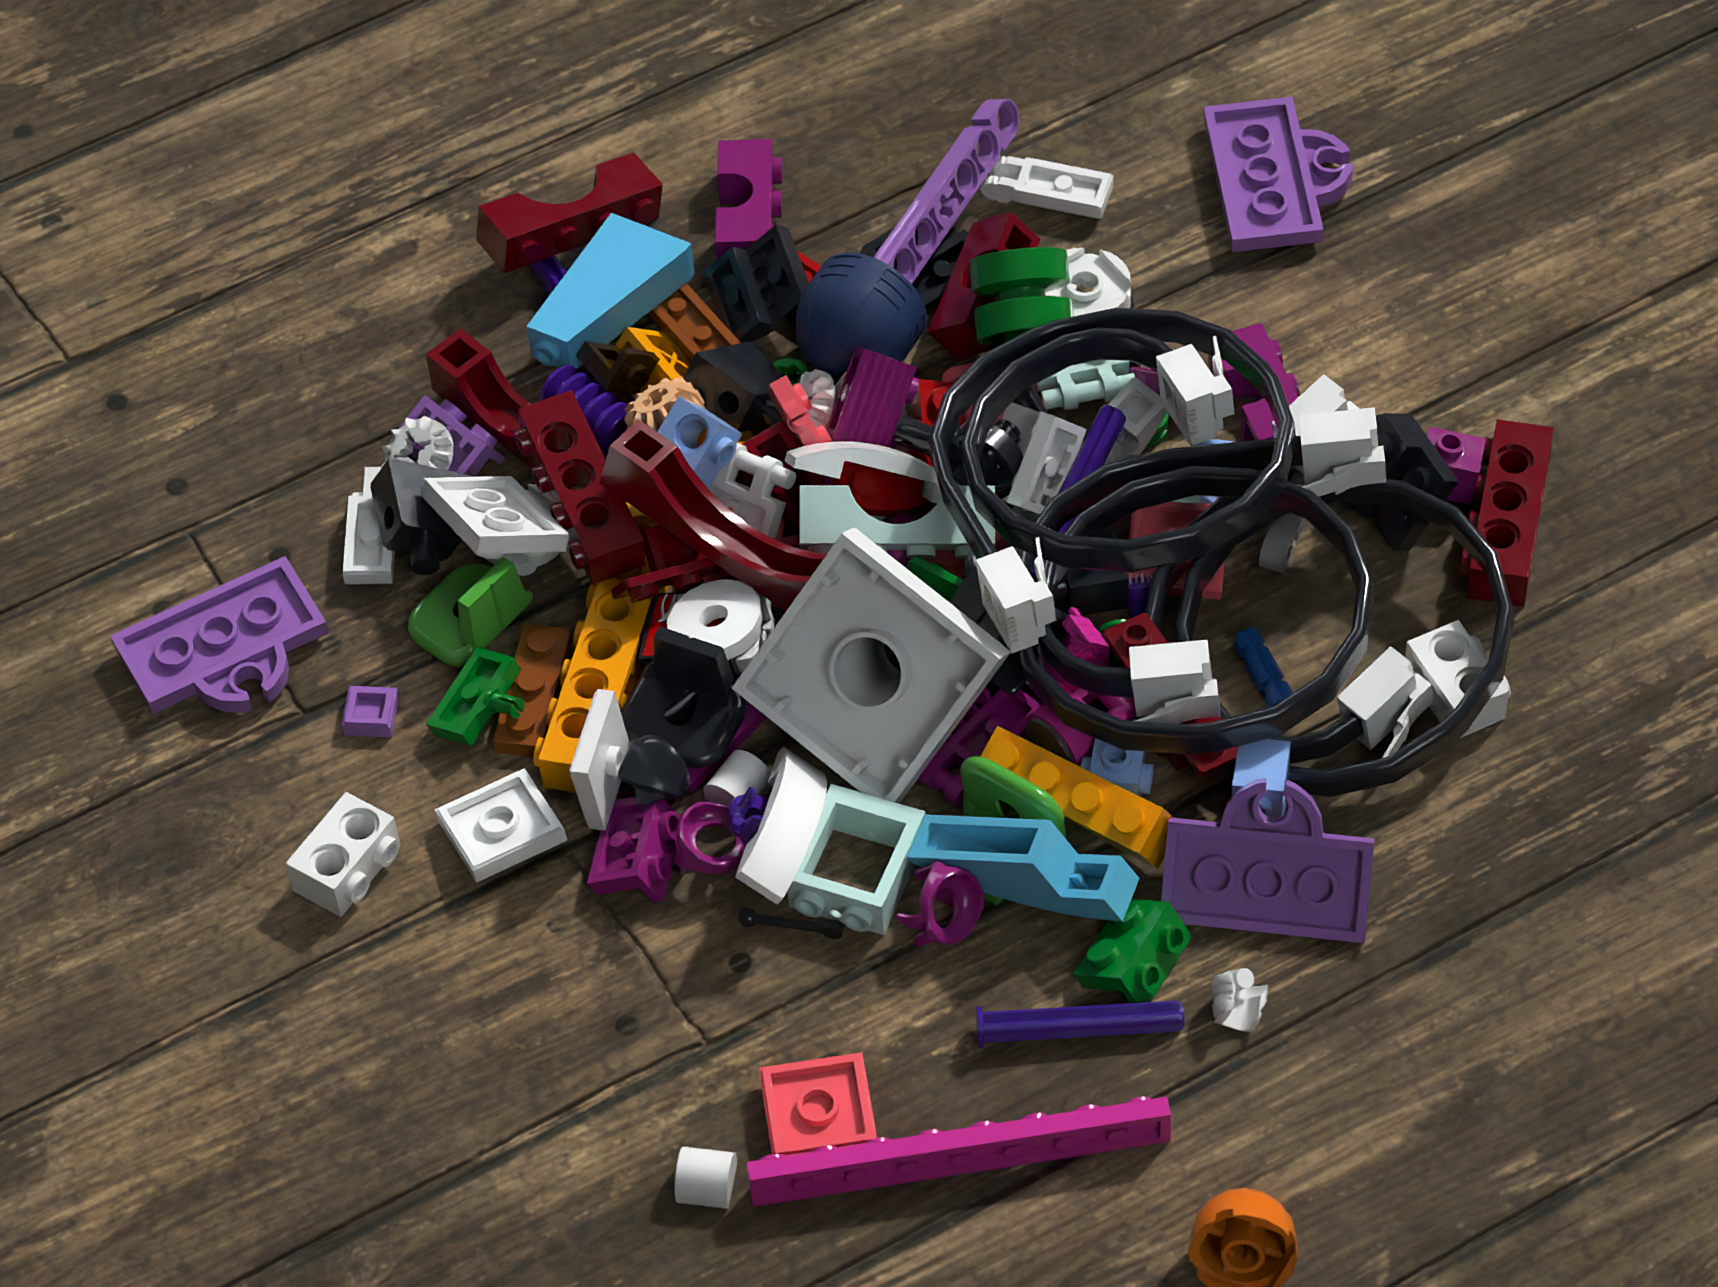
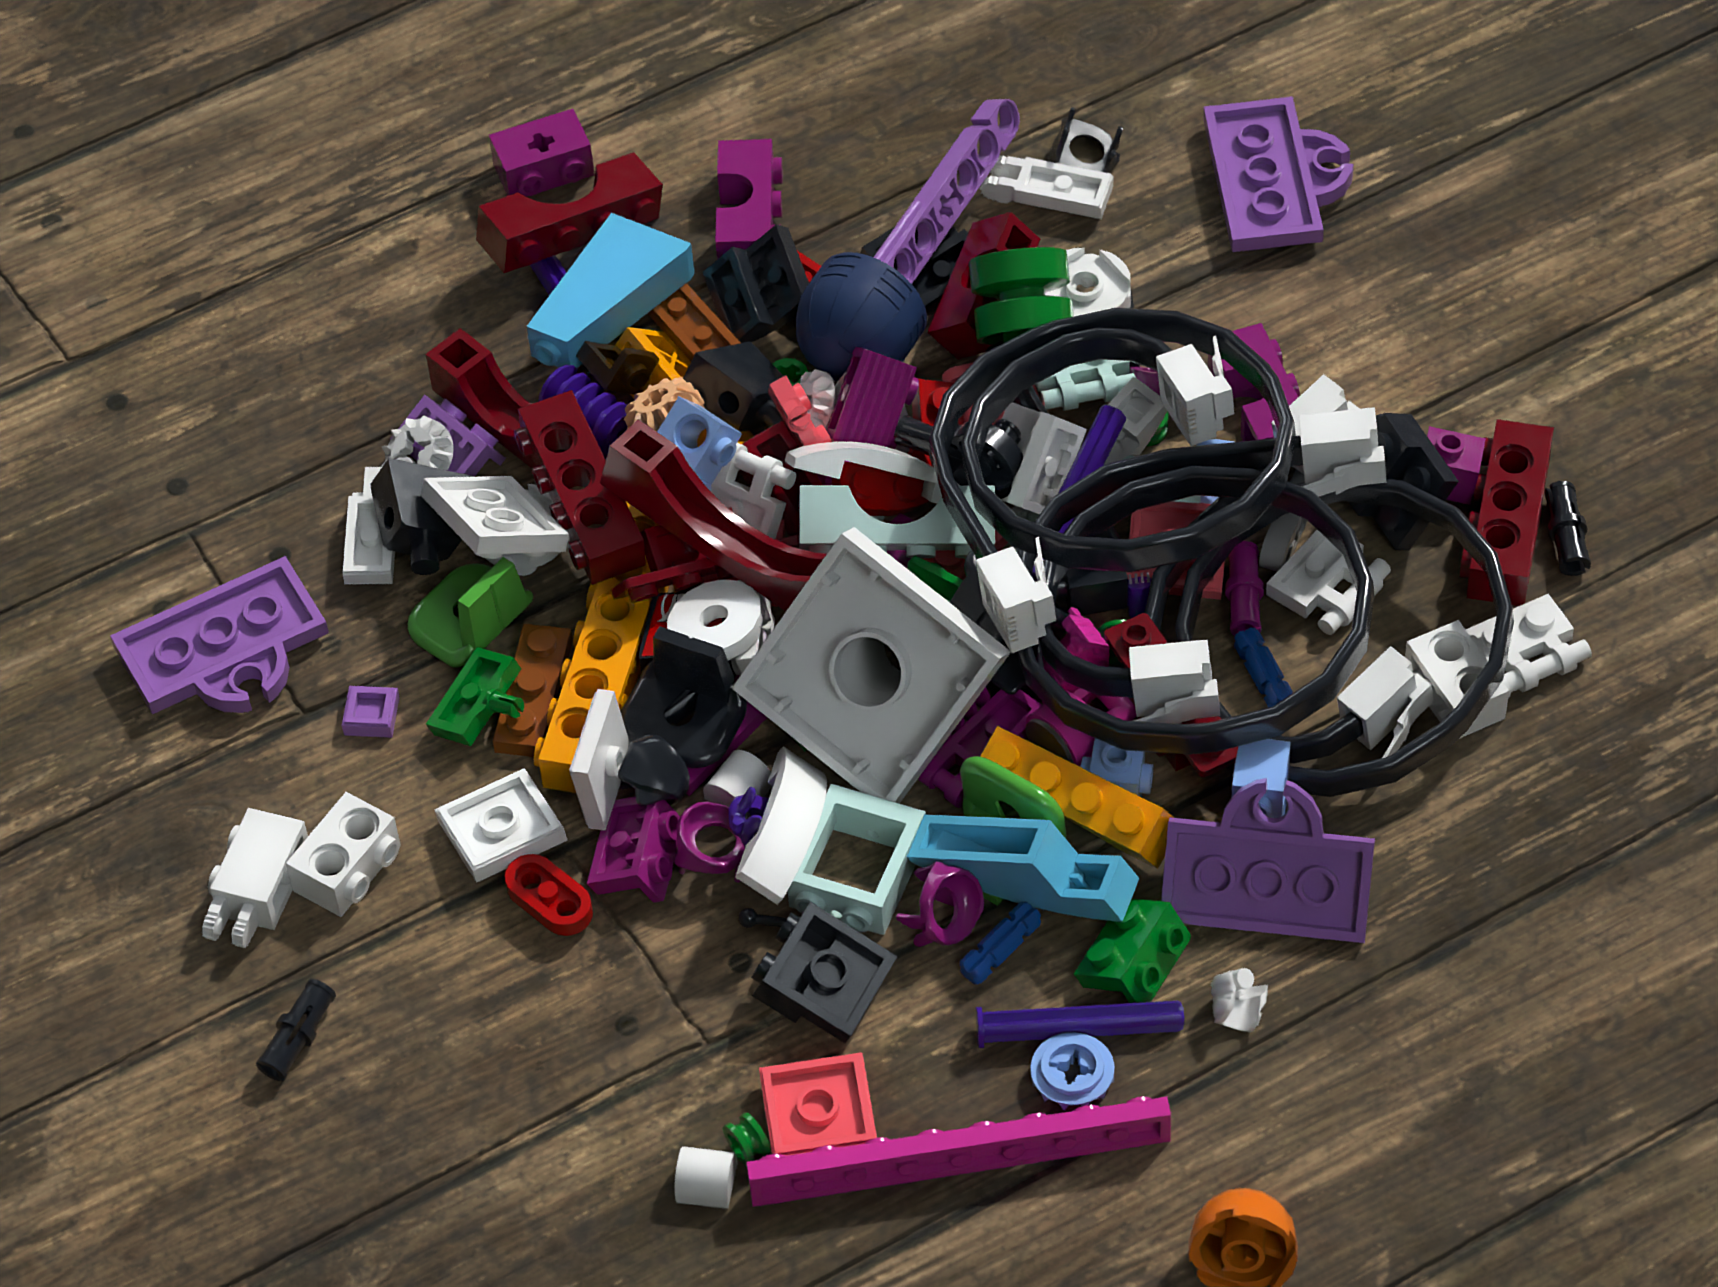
(253, 876): none -> white hinge
(280, 1056): none -> black pin
(542, 154): none -> magenta brick
(552, 897): none -> red plate
(746, 1138): none -> green bush
(822, 972): none -> black plate
(1000, 942): none -> blue axle
(1058, 1054): none -> light blue gear
(1073, 129): none -> piece
(1244, 587): none -> magenta pin
(1310, 581): none -> white plate
(1536, 630): none -> white plate
(1567, 528): none -> black pin

